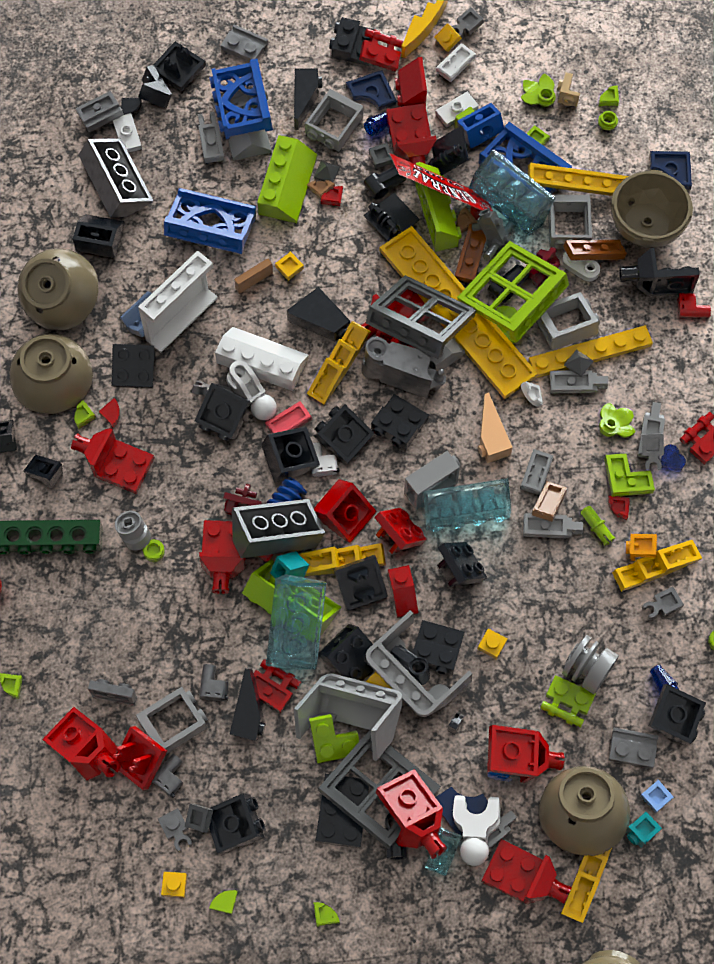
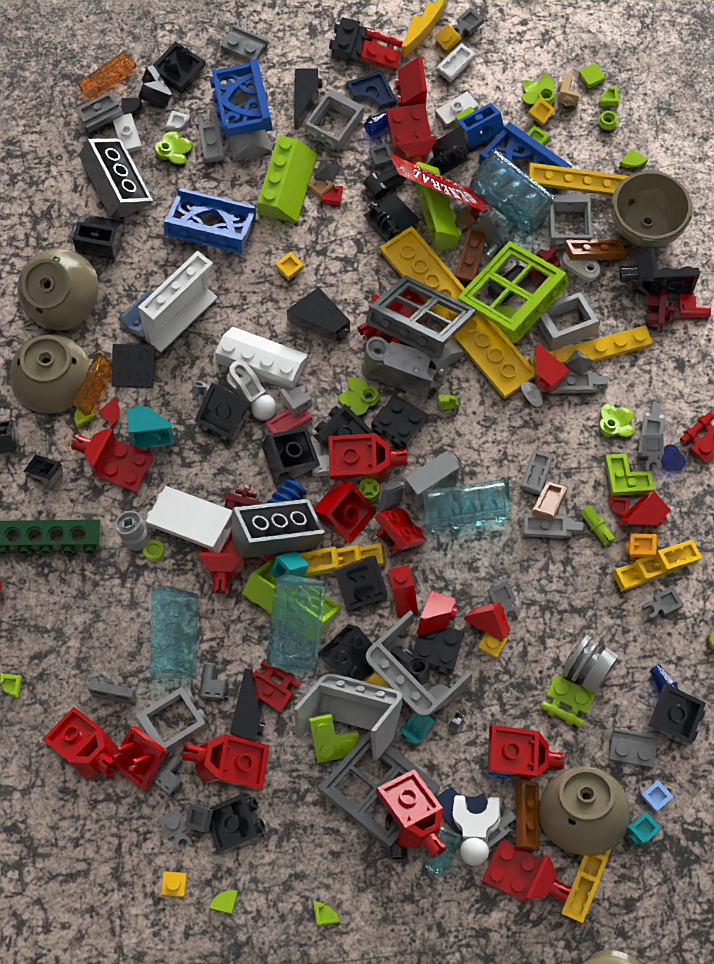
(93, 384): none -> clear orange tile
(107, 74): none -> clear orange tile
(148, 428): none -> teal slope
(173, 148): none -> lime plate
(173, 634): none -> clear light blue slope
(177, 121): none -> white tile
(191, 519): none -> white panel
(229, 761): none -> red plate
(253, 275): medium nougat tile -> none
(296, 401): none -> light grey panel
(333, 824): black plate -> none
(338, 363): yellow slope -> none
(356, 396): none -> lime plate
(363, 457): none -> red plate
(370, 486): none -> lime wheel
(391, 494): none -> dark grey slope
(417, 728): none -> teal bracket
(436, 613): none -> slope
(447, 402): none -> lime tile
(462, 563): black plate -> none
(490, 620): none -> red slope
(493, 437): light nougat slope -> none
(503, 594): none -> flat silver plate
(527, 815): none -> dark orange plate
(541, 111): none -> yellow plate
(548, 371): none -> red slope
(591, 75): none -> lime tile
(633, 159): none -> lime tile
(647, 511): none -> red slope
(669, 312): none -> dark red hips
(673, 163): dark blue tile -> none

